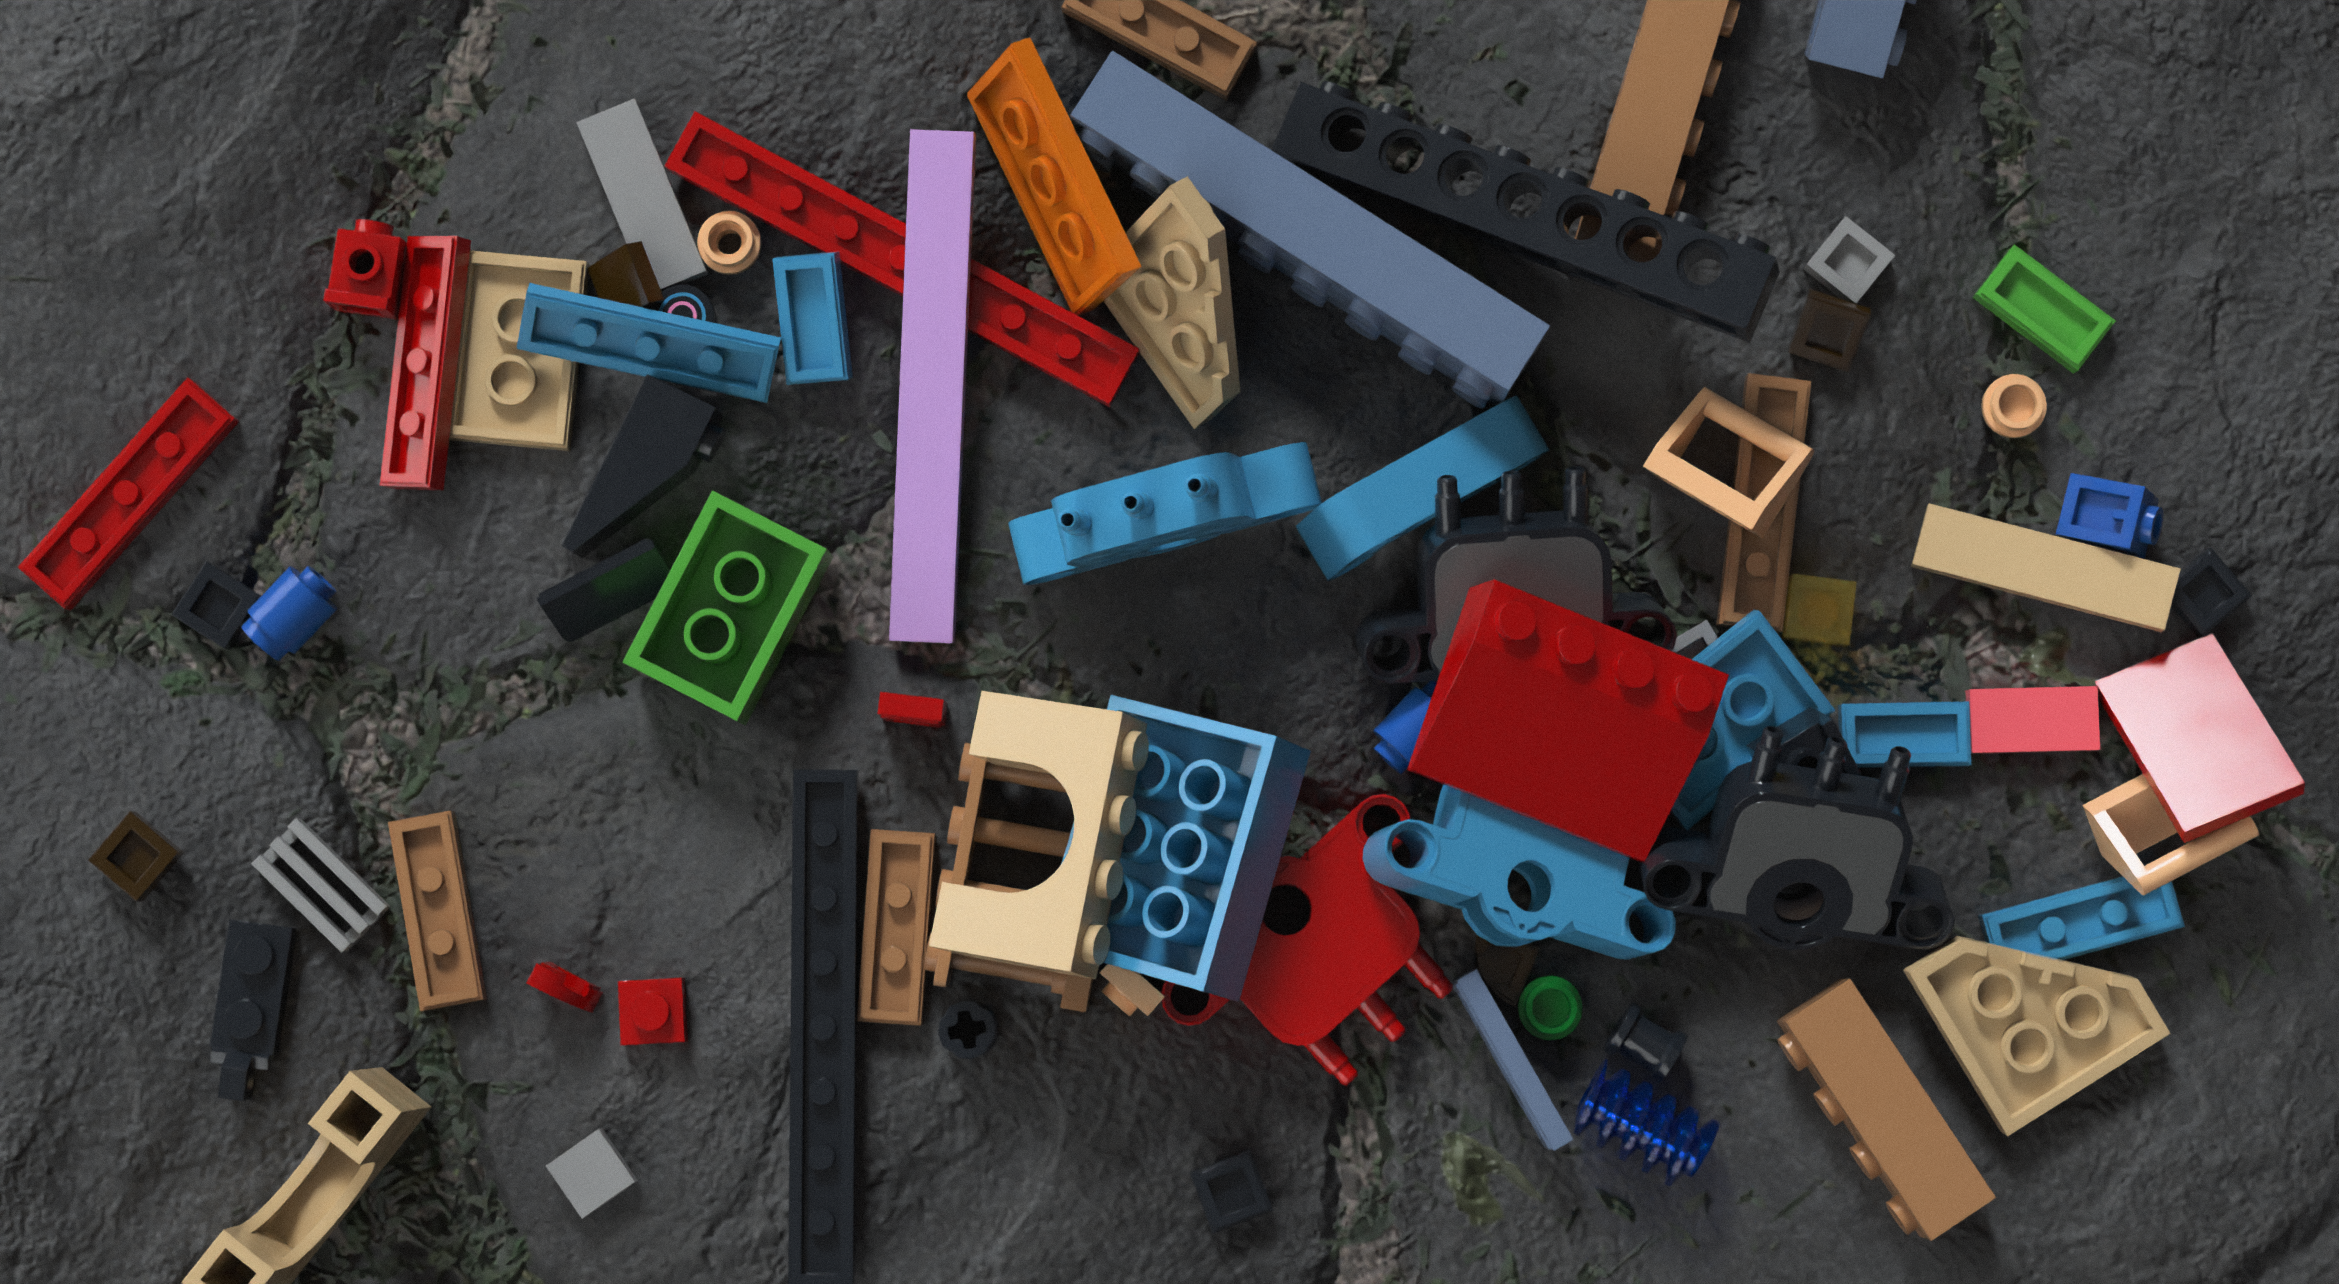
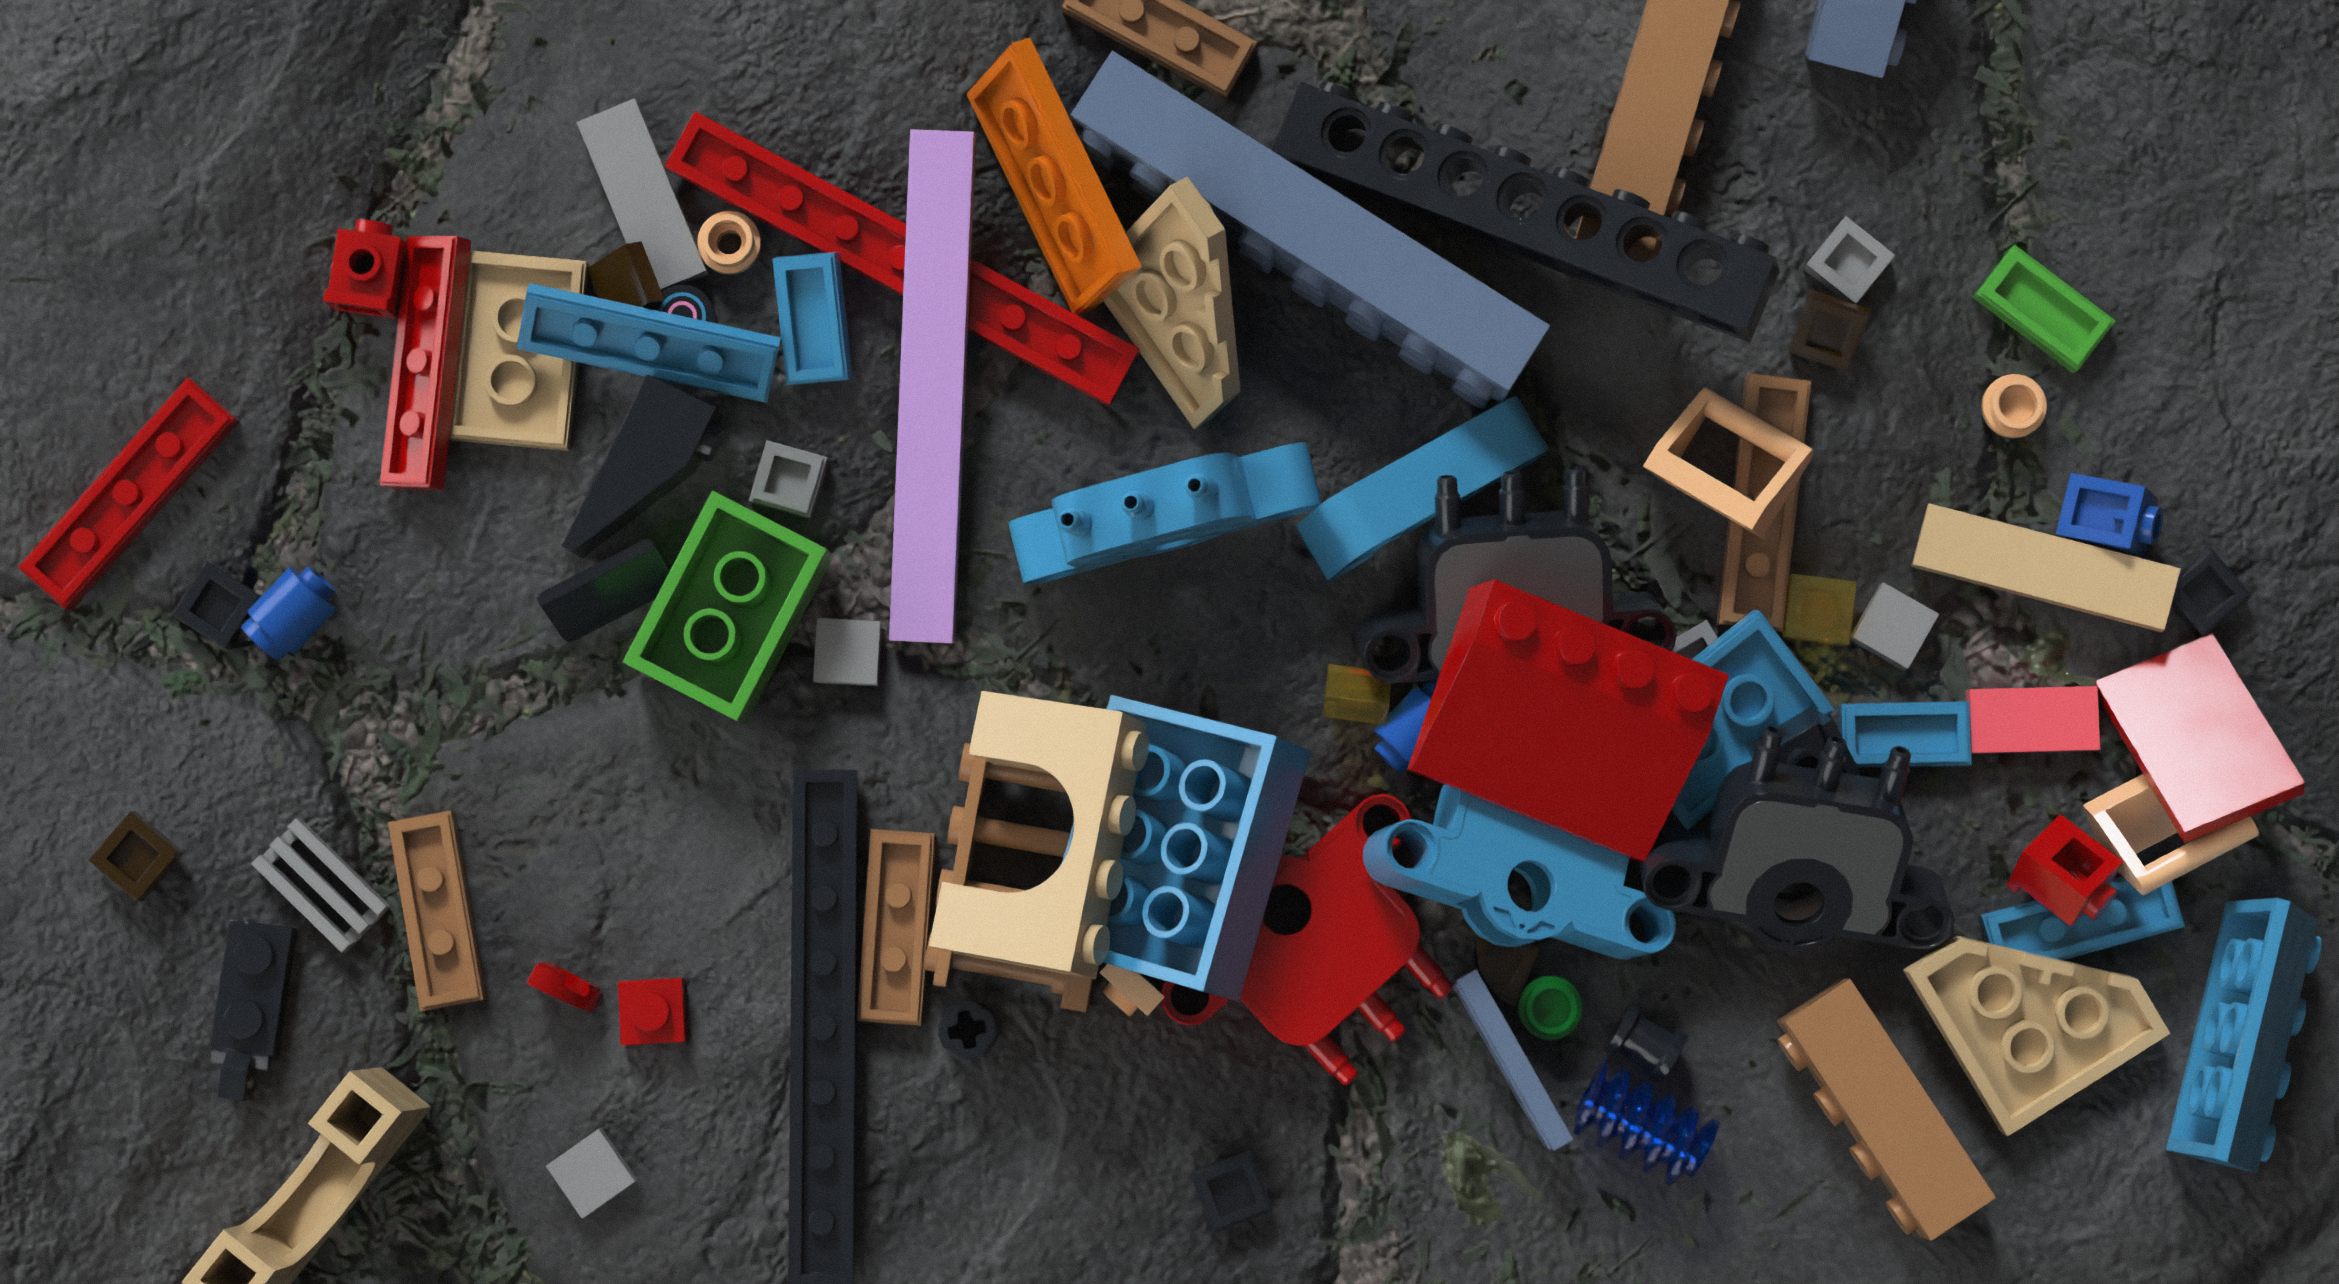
(789, 480): none -> light grey tile
(847, 652): none -> light grey tile
(912, 709): red tile -> none
(1355, 695): none -> clear yellow tile
(1893, 626): none -> light grey tile
(2067, 872): none -> red brick
(2244, 1033): none -> dark azure slope

